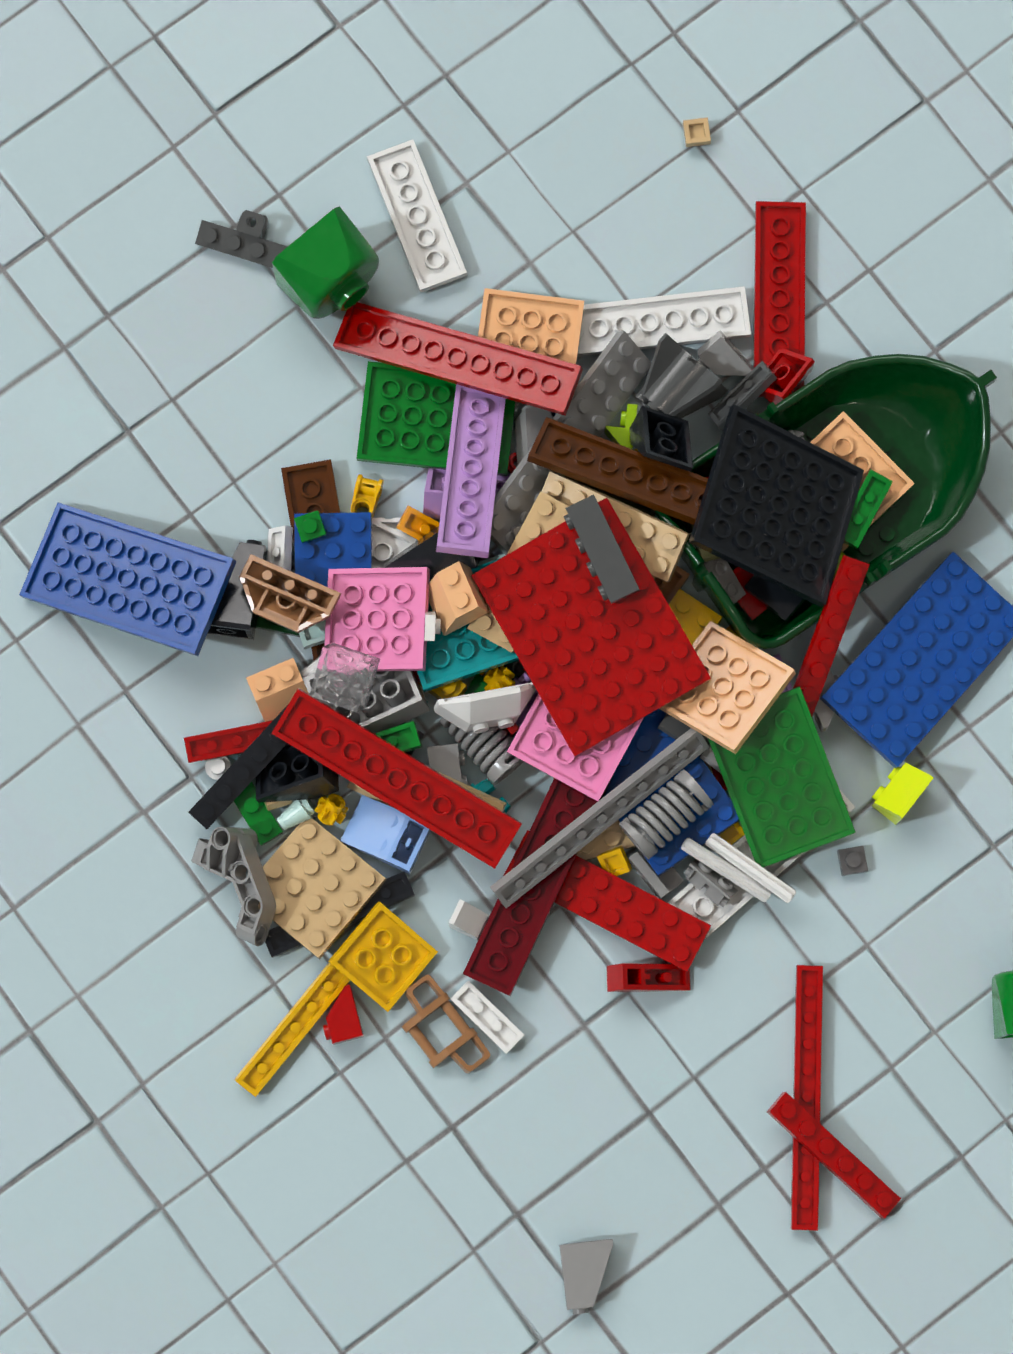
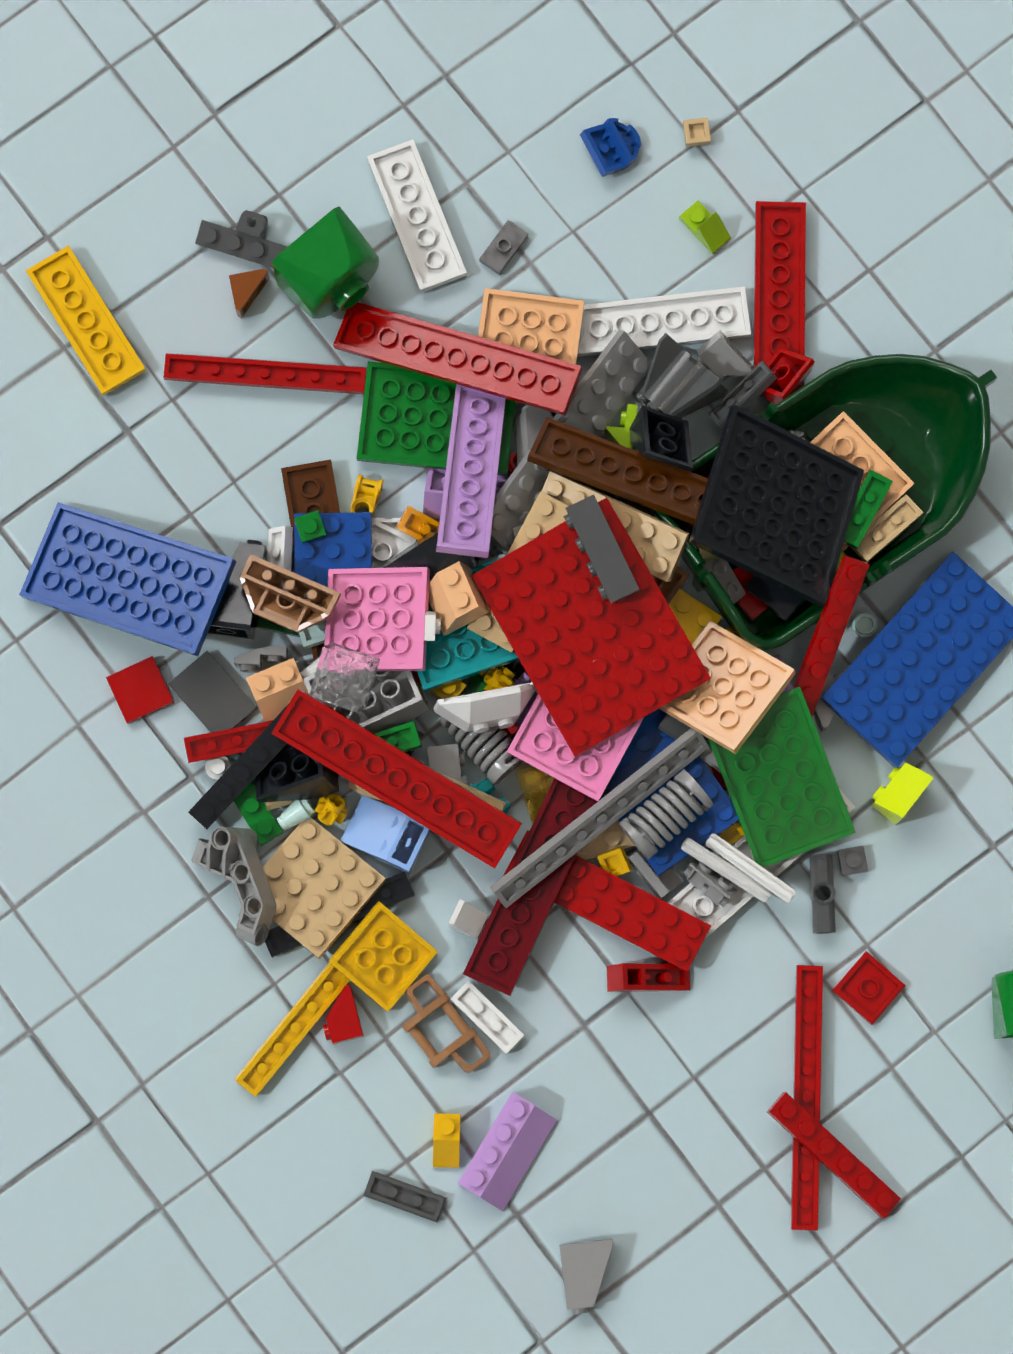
(85, 320): none -> yellow plate
(140, 690): none -> red tile
(212, 694): none -> dark grey tile
(246, 288): none -> dark orange slope
(253, 659): none -> light grey slope
(264, 373): none -> red plate
(404, 1196): none -> dark grey tile
(446, 1140): none -> yellow slope
(503, 247): none -> flat silver plate
(507, 1151): none -> lavender slope
(533, 788): none -> clear yellow slope
(612, 145): none -> blue slope
(705, 226): none -> lime slope
(822, 911): none -> dark grey piece
(864, 625): none -> light aqua plate
(868, 988): none -> red tile
(888, 528): none -> tan plate

